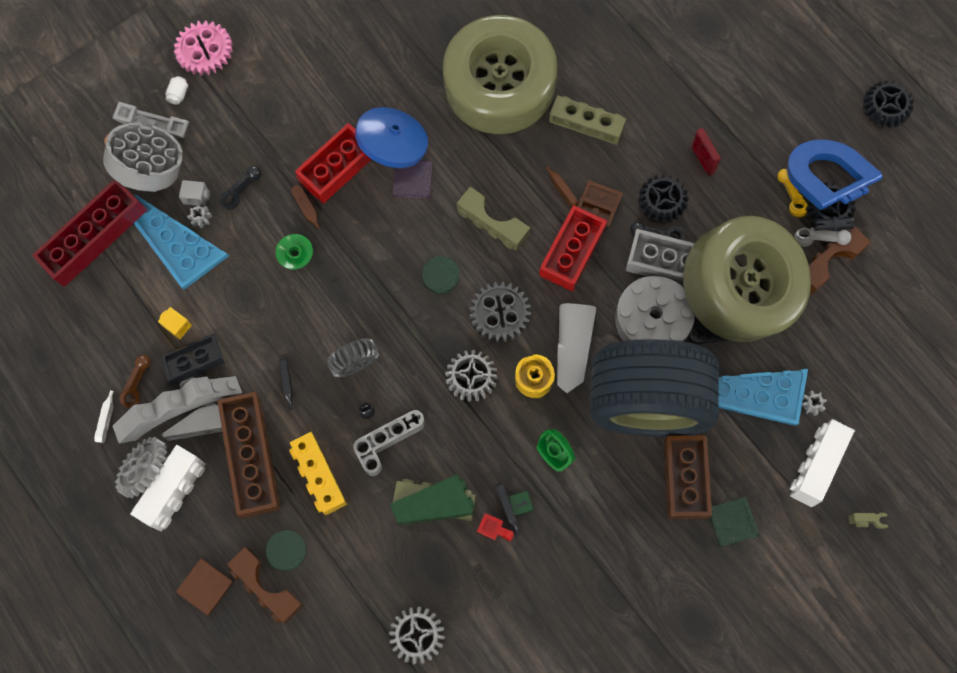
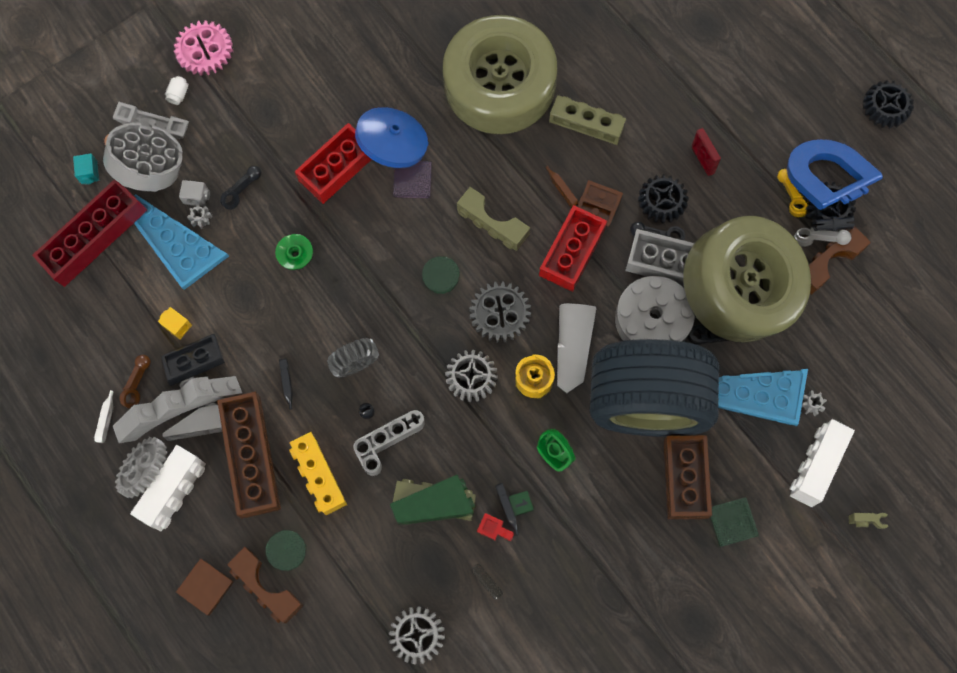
(86, 168): none -> teal brick
(305, 205): reddish brown piece -> none

